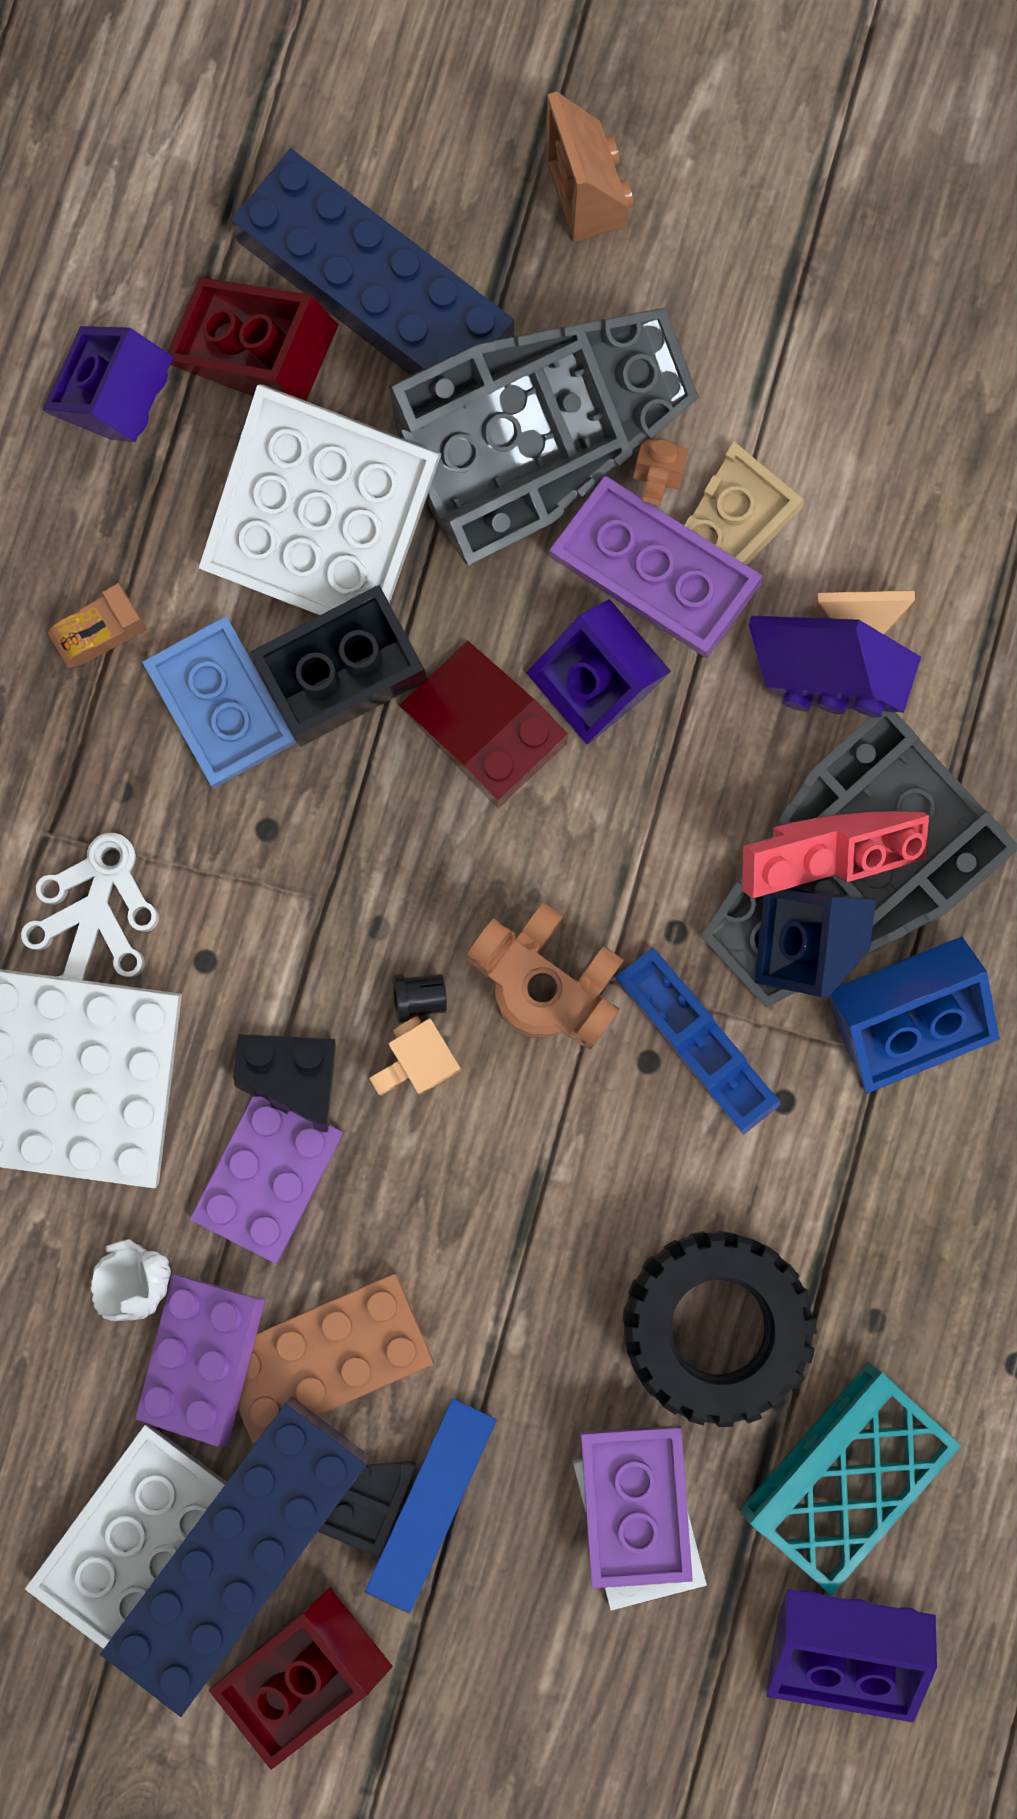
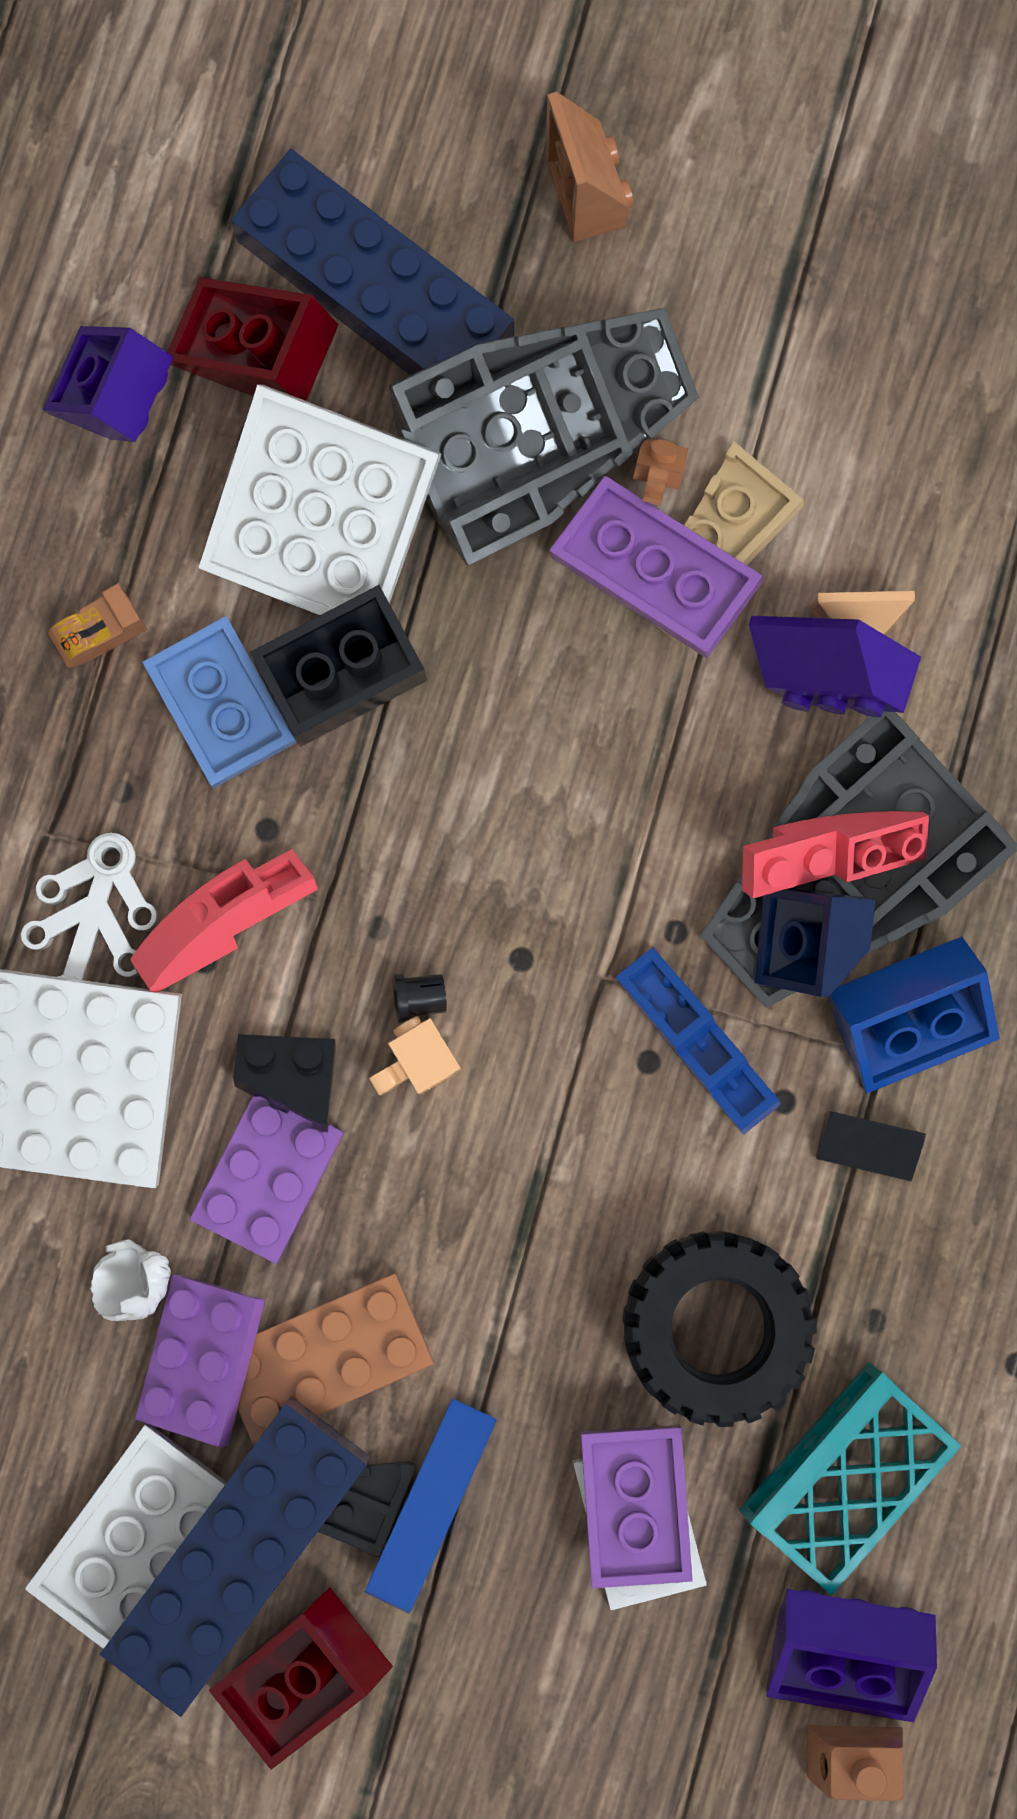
(207, 920): none -> coral slope
(485, 723): dark red slope -> none
(512, 964): nougat piece -> none
(598, 670): dark purple slope -> none
(860, 1762): none -> nougat torso
(870, 1145): none -> black slope

